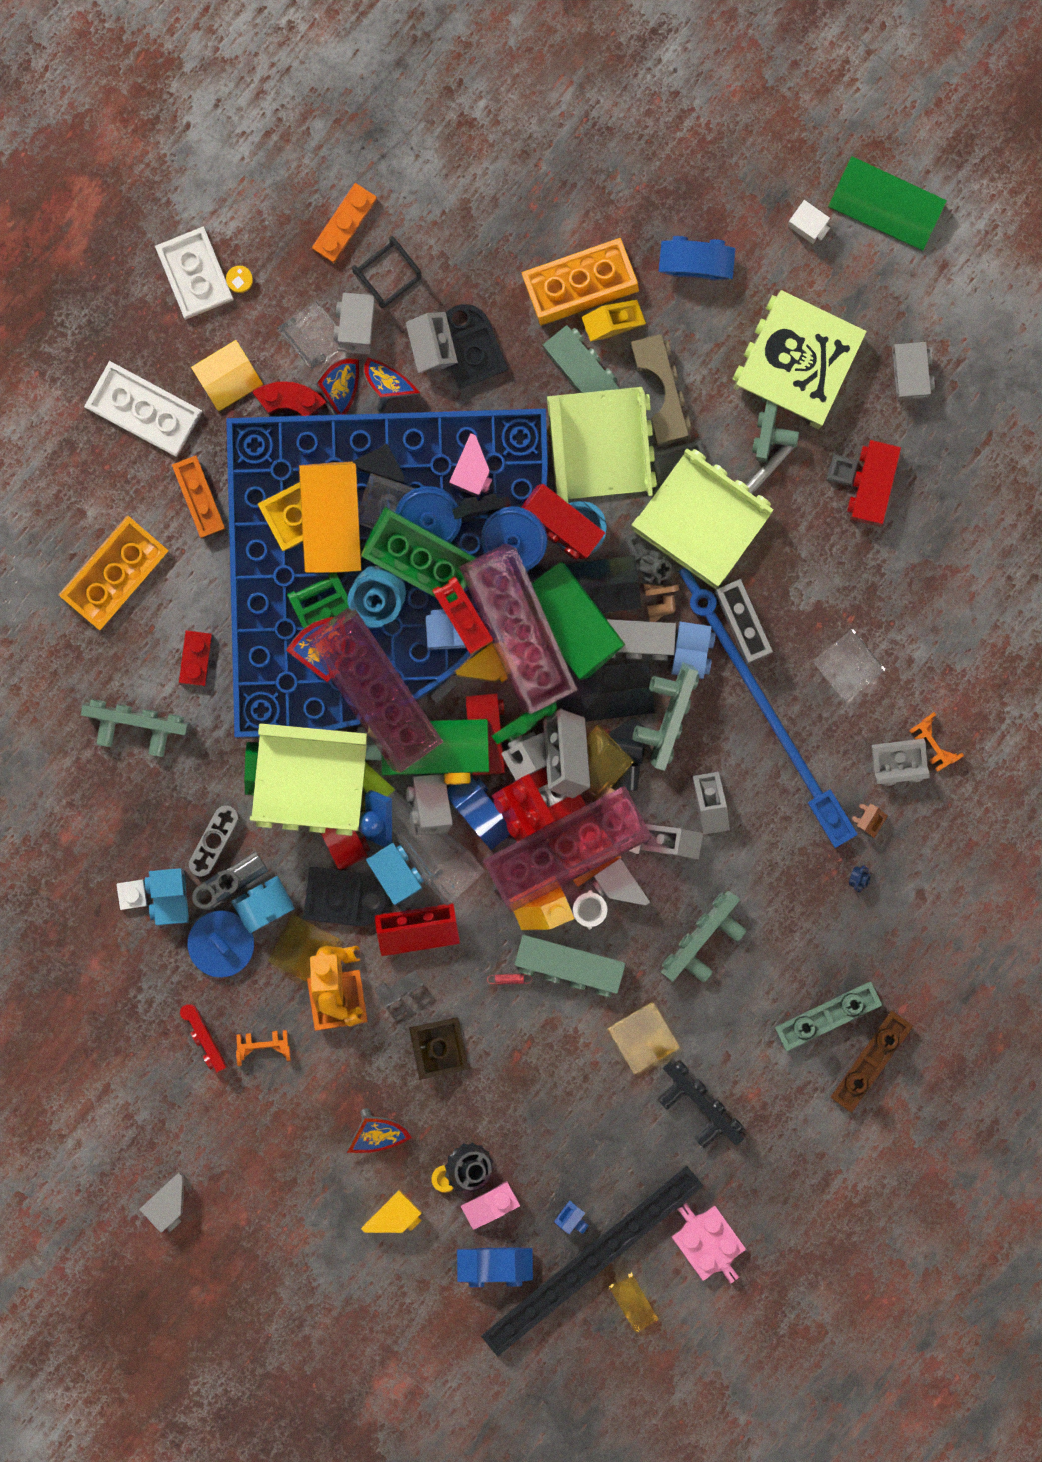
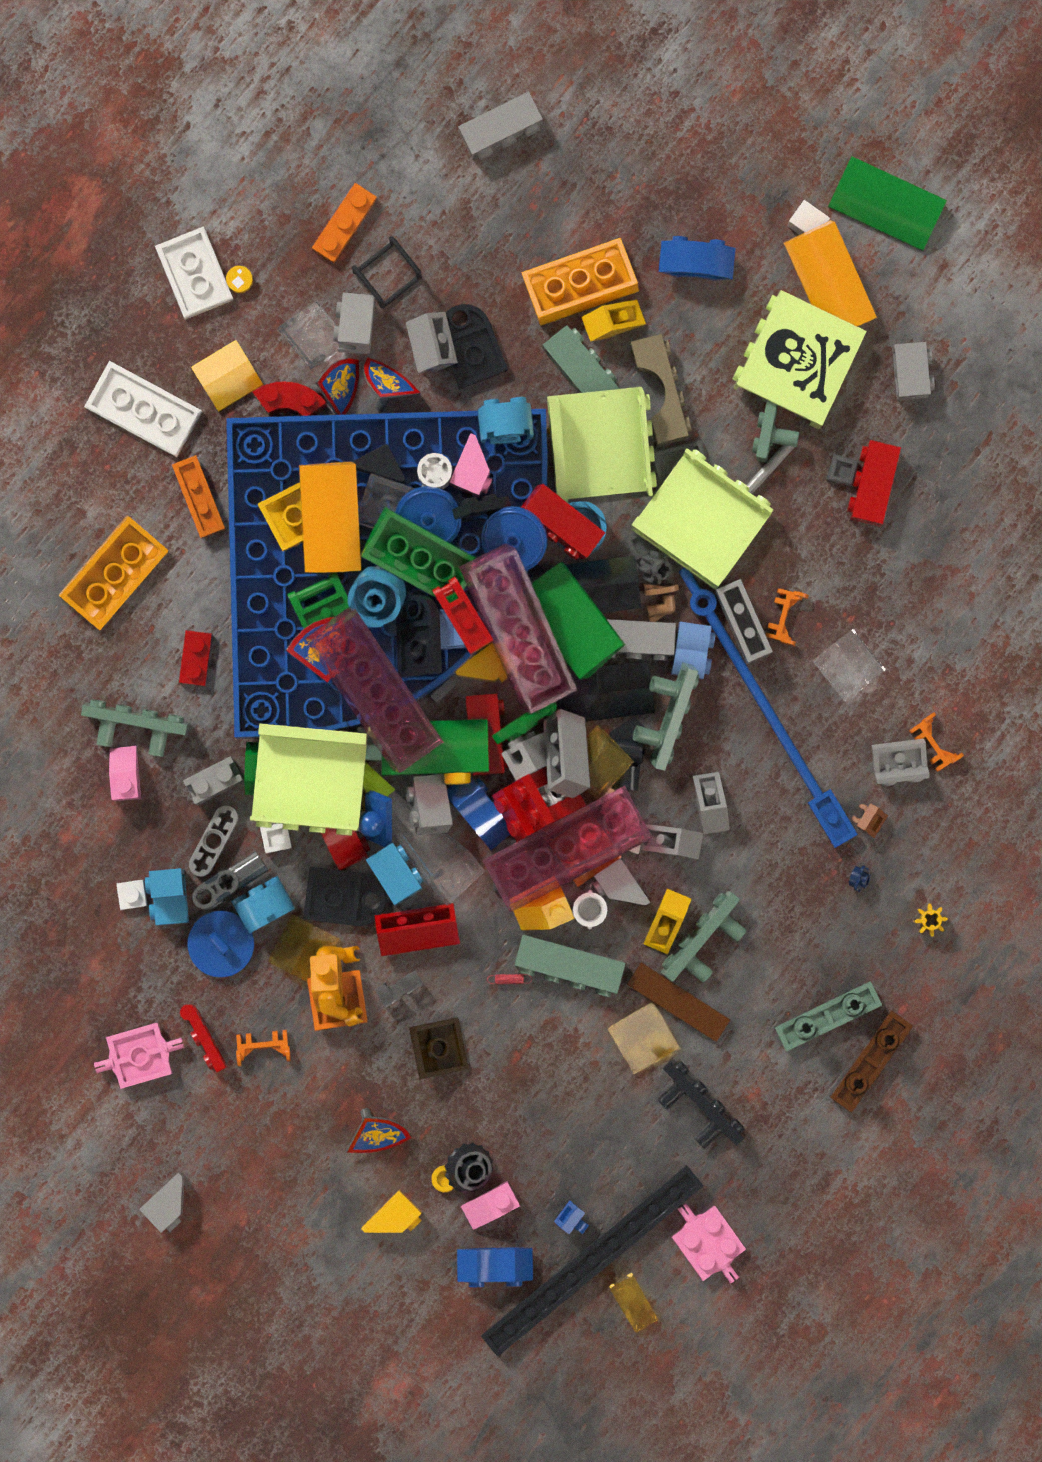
(124, 774): none -> bright pink slope
(139, 1055): none -> bright pink plate
(213, 780): none -> light grey brick
(275, 838): none -> white plate
(418, 638): none -> black tile
(434, 471): none -> white piece
(501, 126): none -> light grey brick
(505, 421): none -> dark azure brick
(667, 921): none -> yellow slope
(678, 1002): none -> reddish brown tile
(791, 599): none -> orange piece
(829, 274): none -> light orange slope
(938, 919): none -> yellow gear

